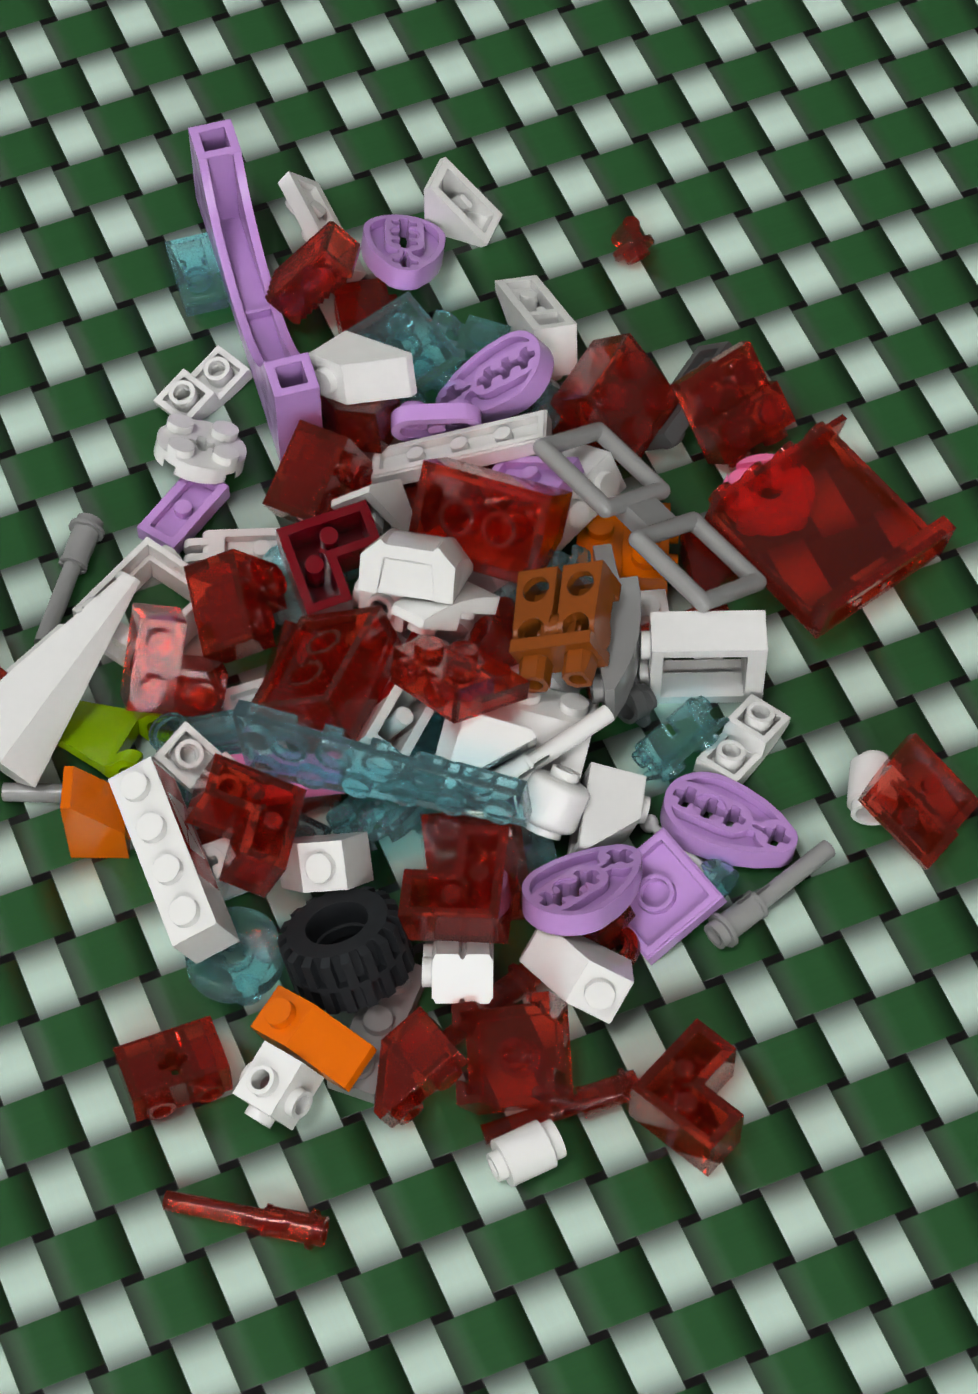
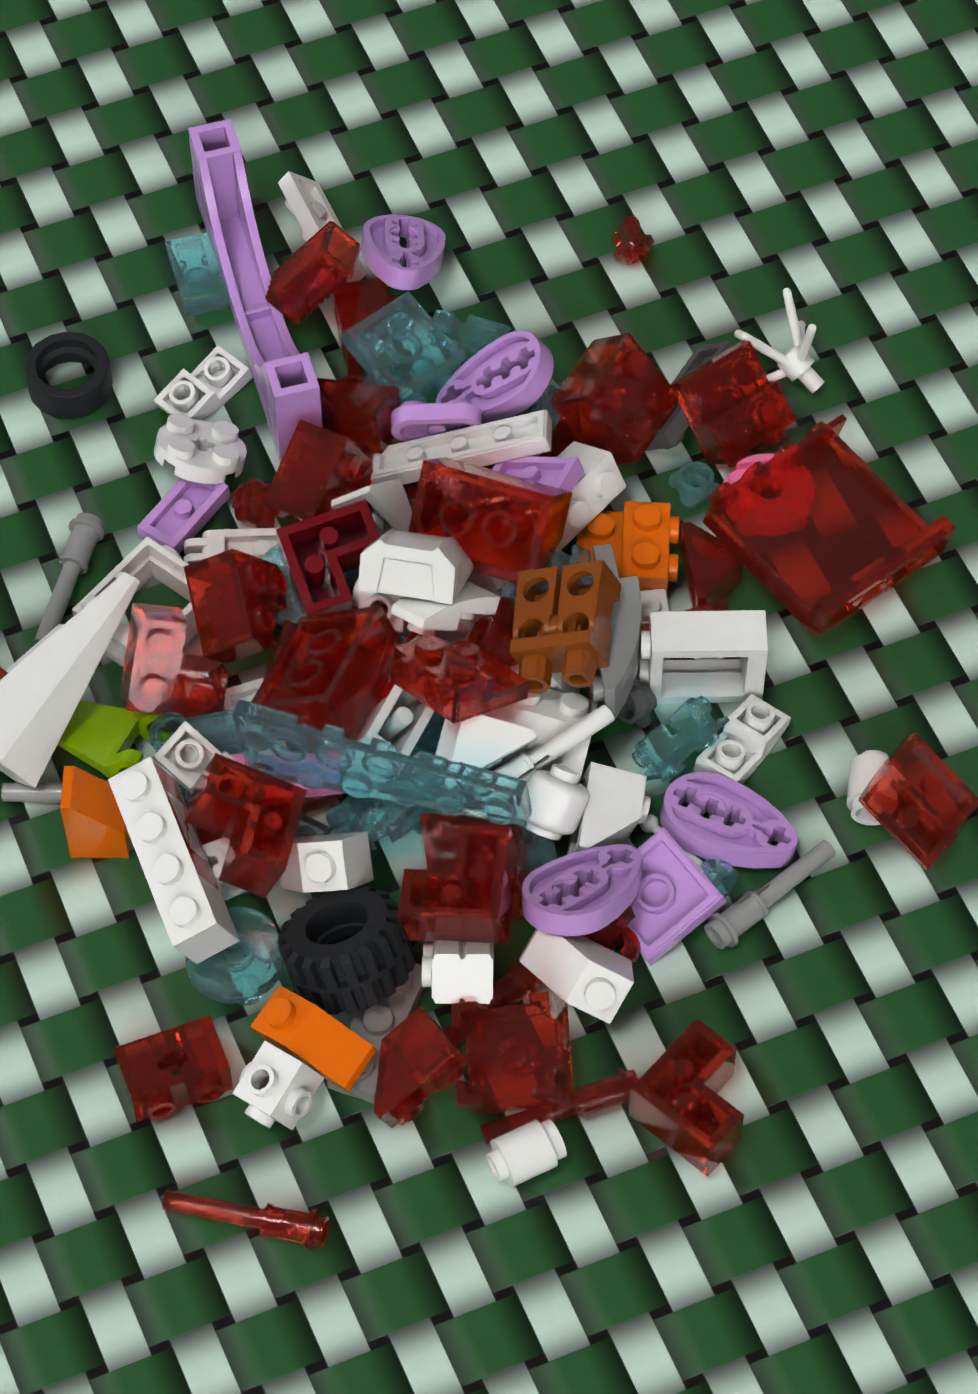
(61, 349): none -> black tyre
(248, 504): none -> clear red plate
(362, 370): white slope -> none
(459, 206): white slope -> none
(534, 309): white slope -> none
(648, 517): light grey bar -> none
(693, 474): none -> clear light blue plate
(796, 361): none -> white plant

